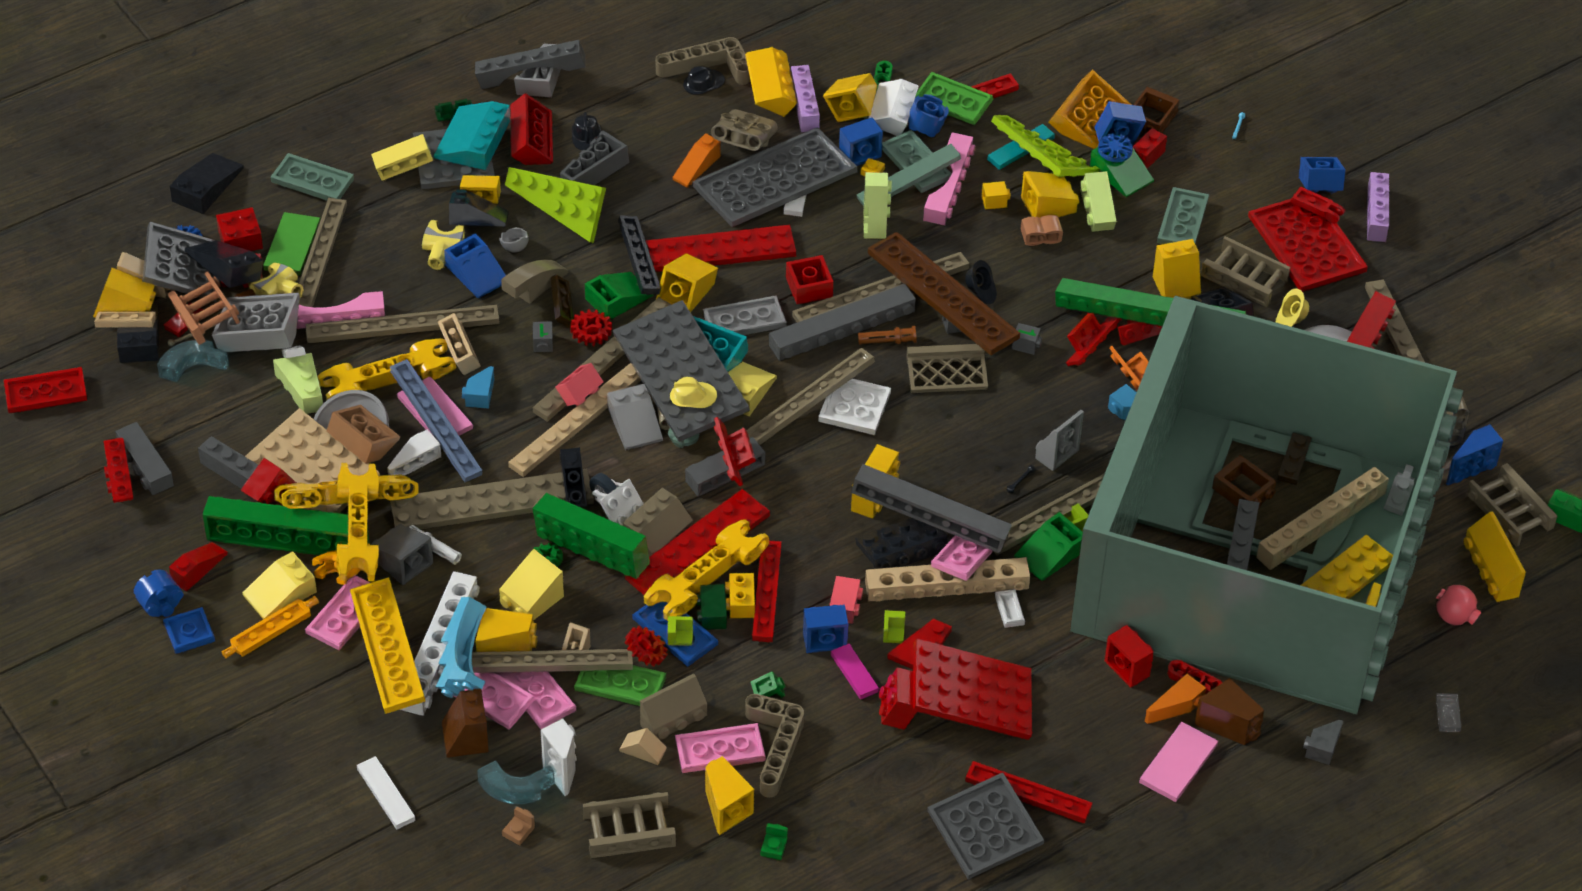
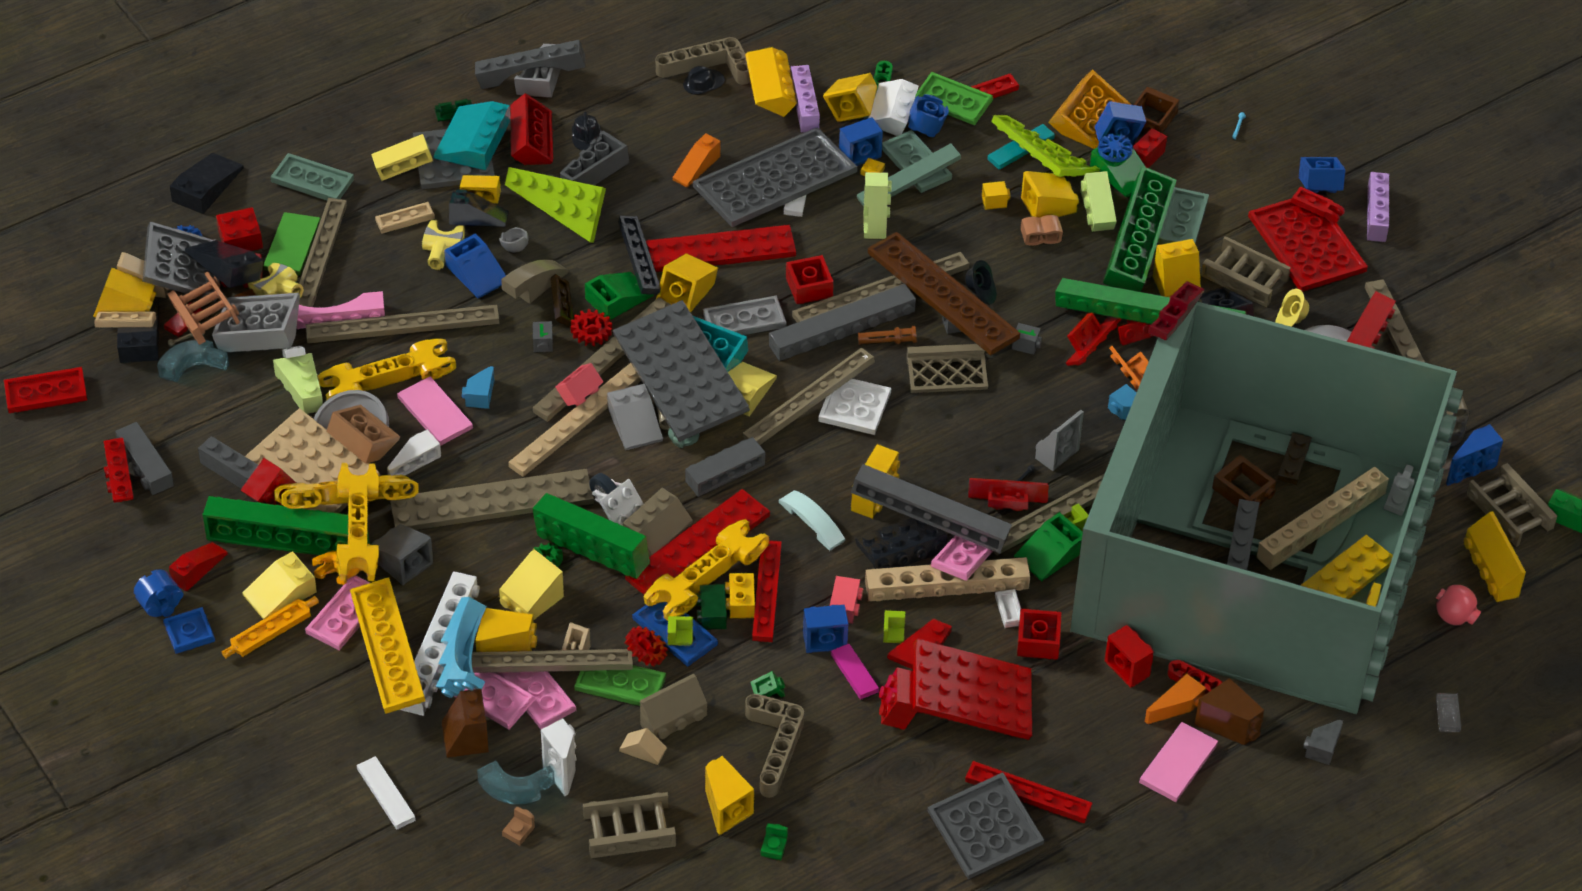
(405, 217): none -> tan tile
(436, 420): sand blue plate -> none
(441, 548): white pin -> none
(459, 344): tan brick -> none
(573, 476): black slope -> none
(691, 393): light yellow piece -> none
(736, 449): red bracket -> none
(736, 744): bright pink tile -> none
(744, 129): dark tan connector -> none
(814, 517): none -> light aqua slope
(940, 202): bright pink arch -> none
(1008, 493): none -> red bracket
(1039, 634): none -> red brick
(1140, 230): none -> green brick
(1176, 310): none -> dark red slope

